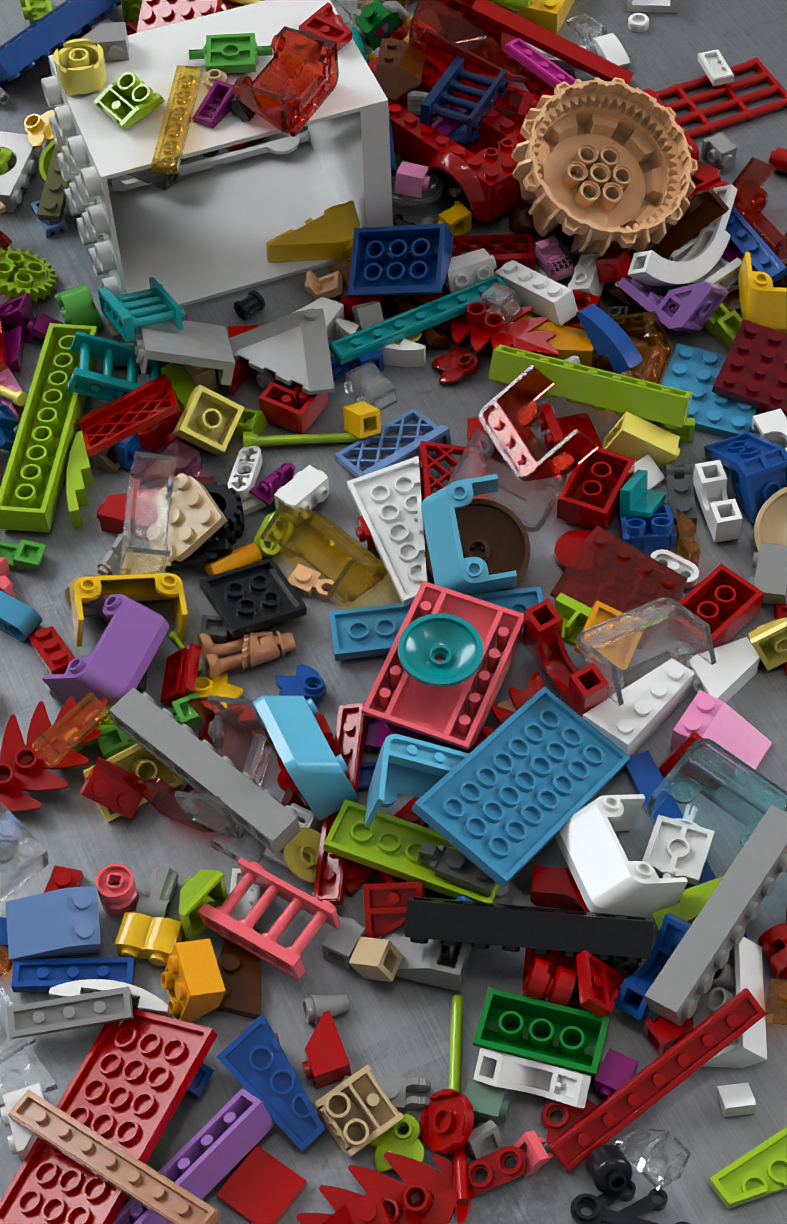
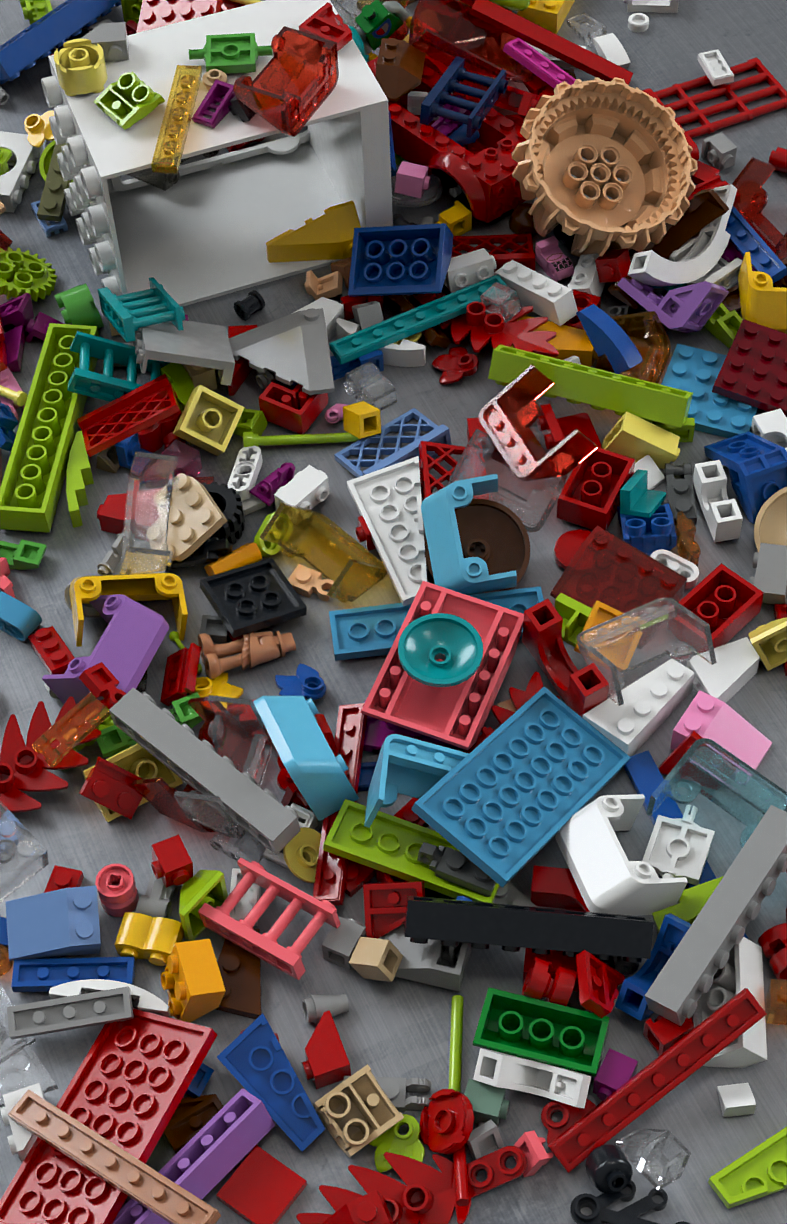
(102, 683): none -> red plate
(171, 861): none -> red brick
(190, 1119): none -> reddish brown wing
(335, 413): none -> bright pink arm

